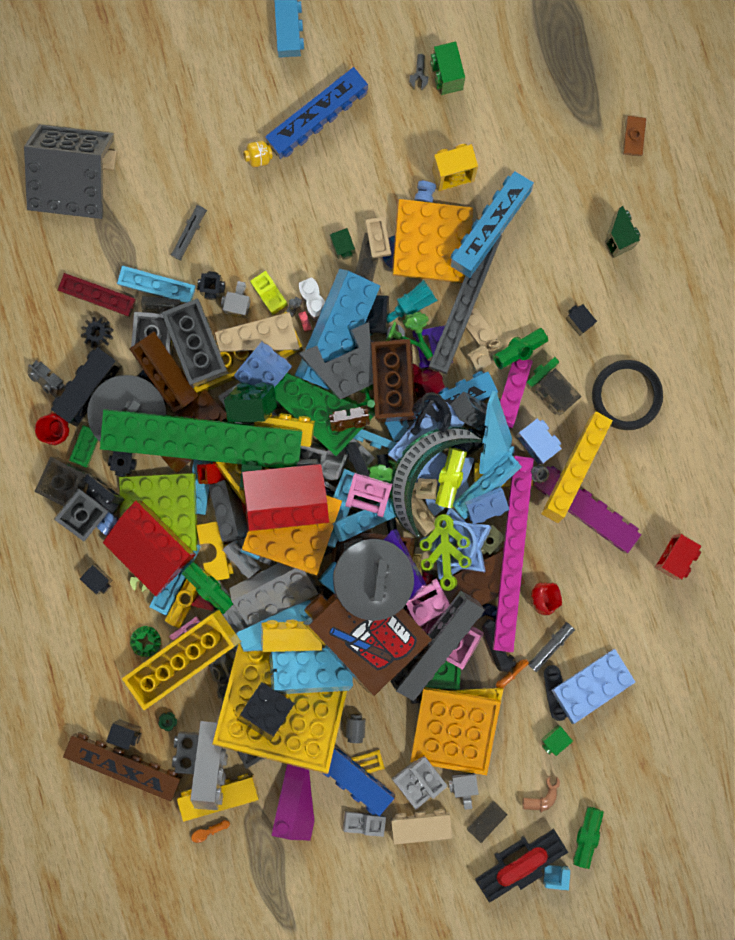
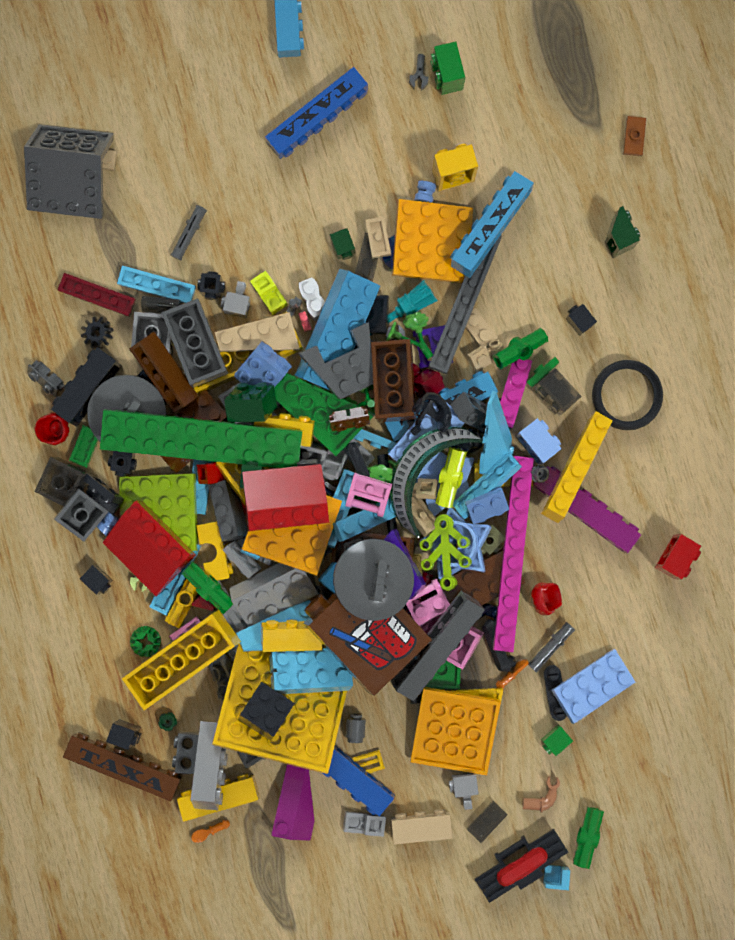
(258, 154): yellow head -> none
(419, 782): light grey slope -> none

